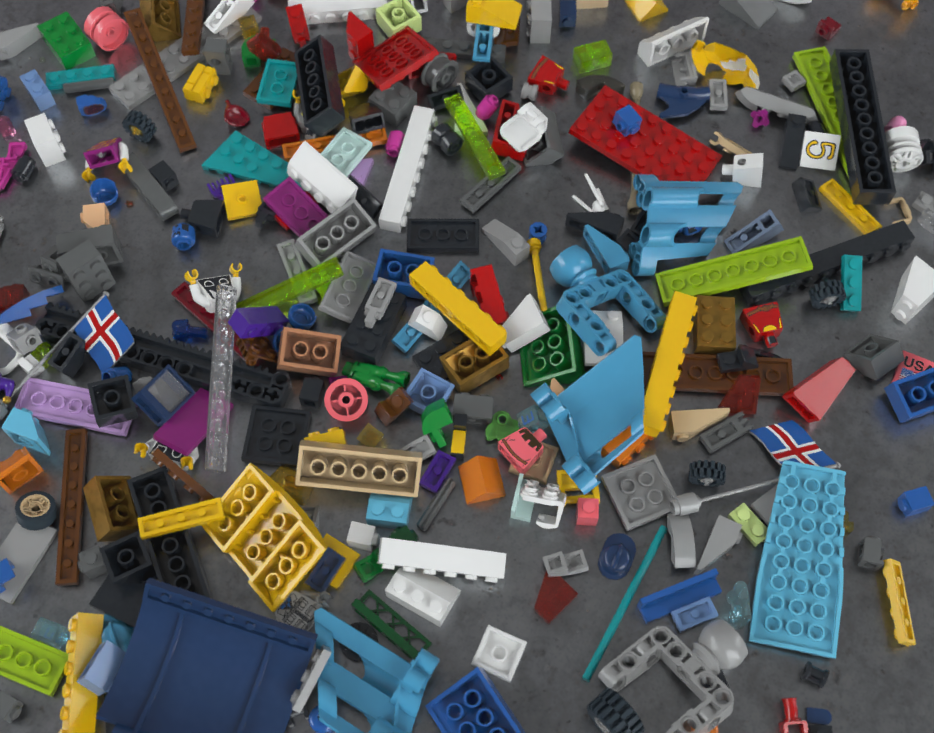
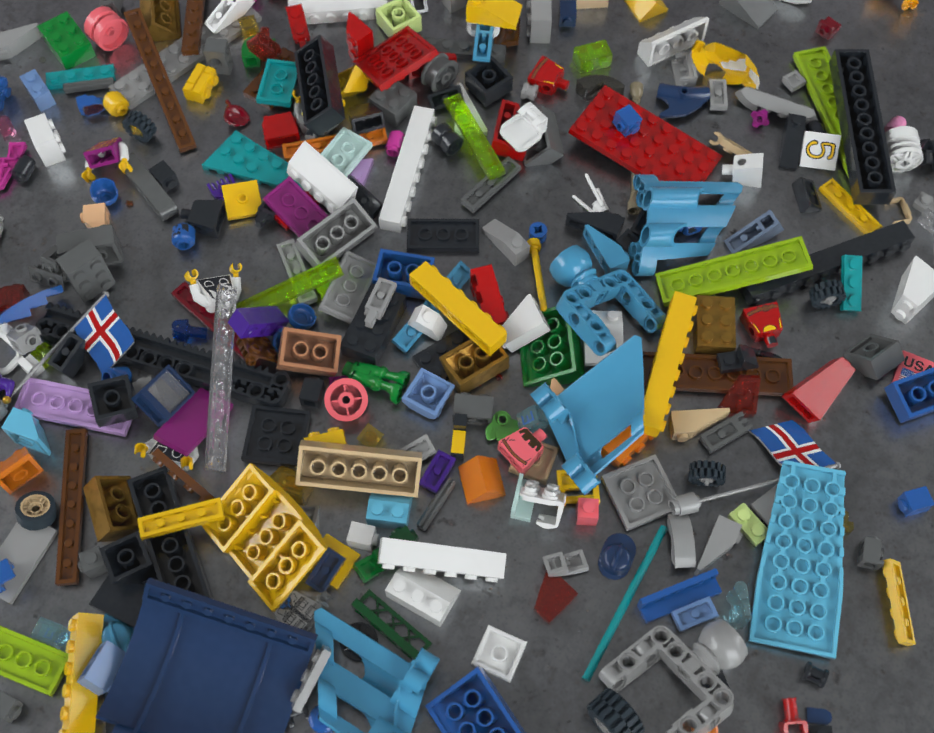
(115, 103): none -> yellow head
(393, 406): reddish brown slope -> none
(434, 418): green brick -> none
(487, 107): dark pink brick -> none

